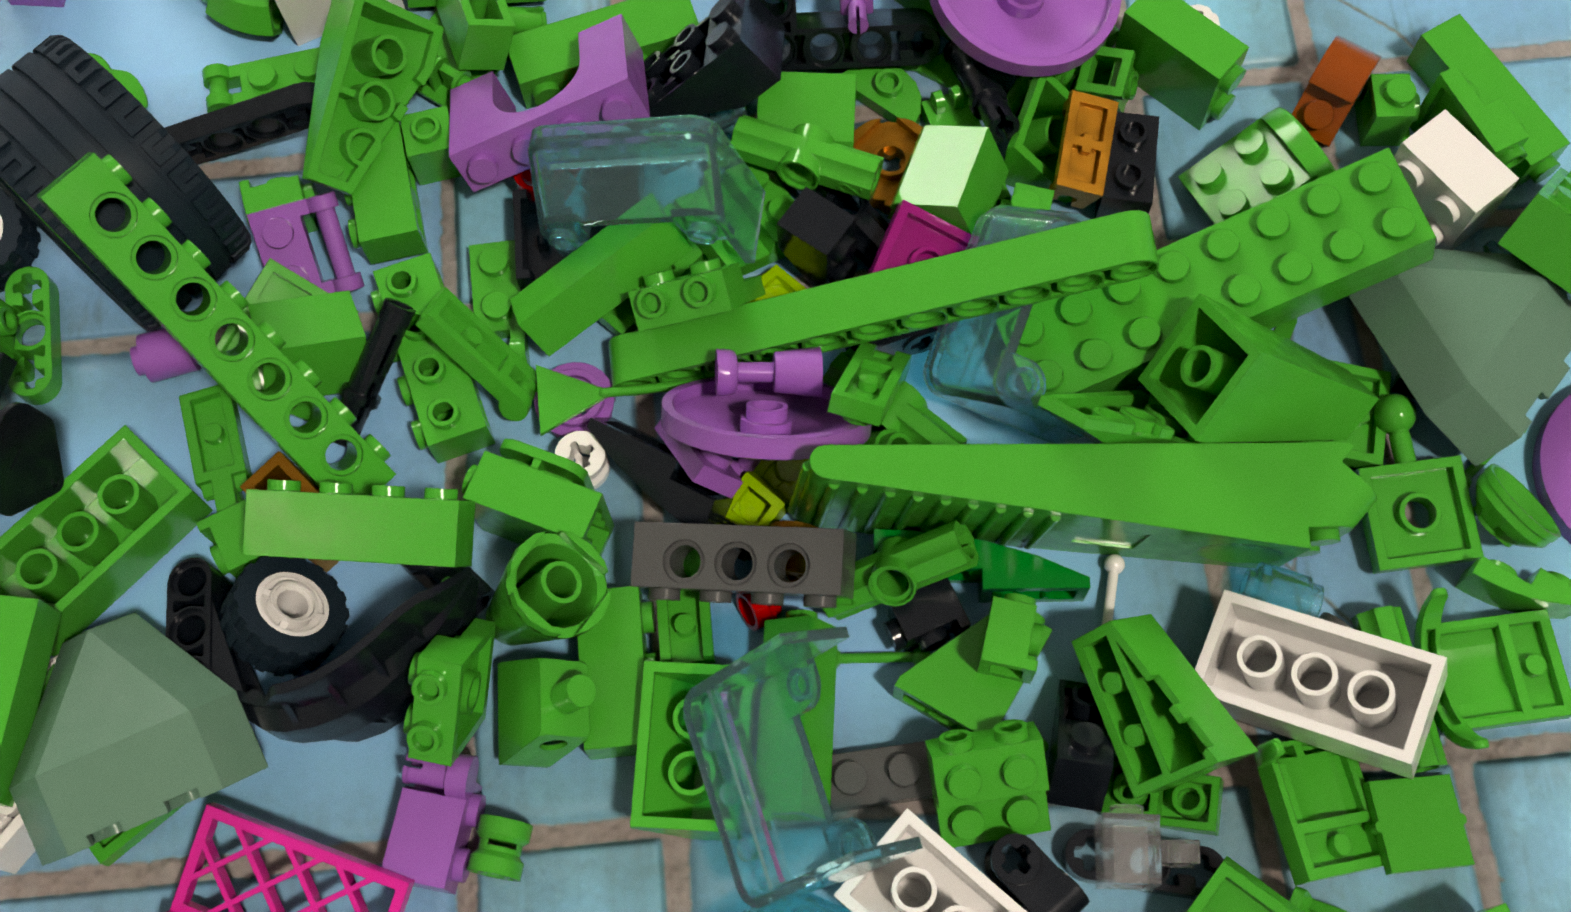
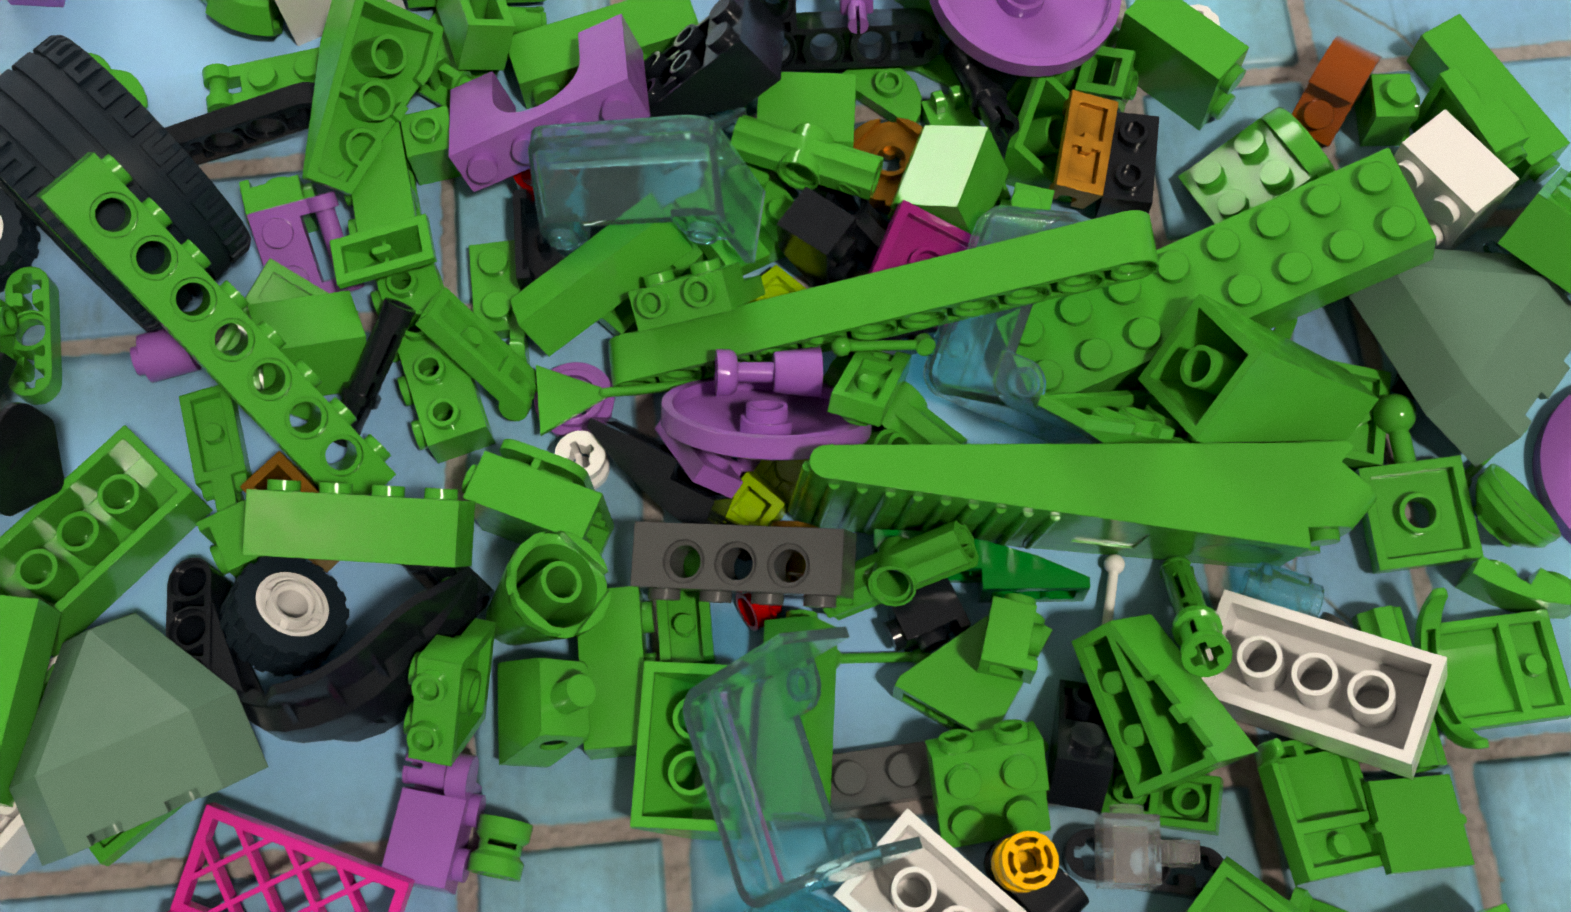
(383, 251): none -> bright green slope
(922, 344): none -> bright green hinge
(1015, 866): none -> yellow wheel
(1194, 623): none -> bright green pin

